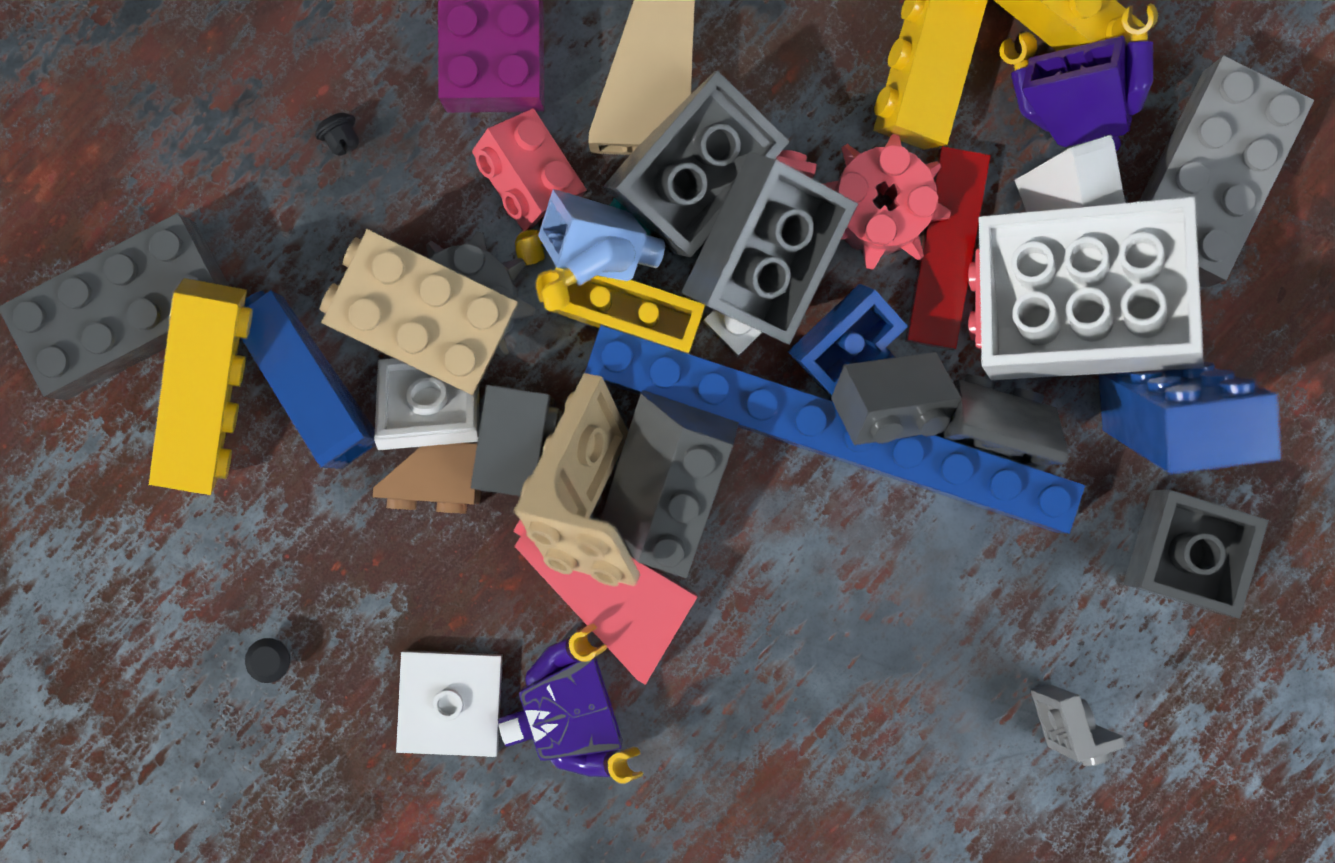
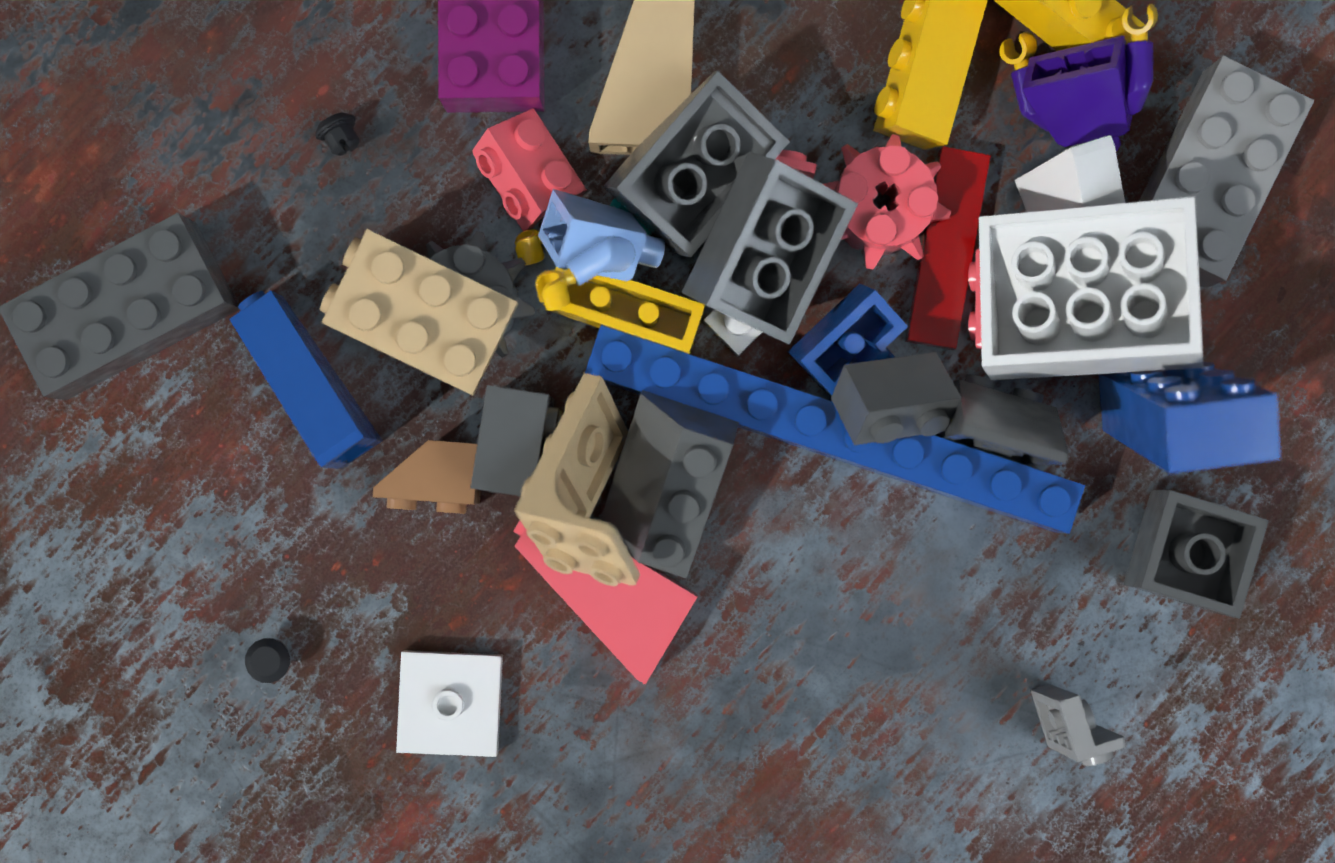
(198, 386): yellow brick -> none
(421, 409): white plate -> none
(570, 713): dark purple torso -> none

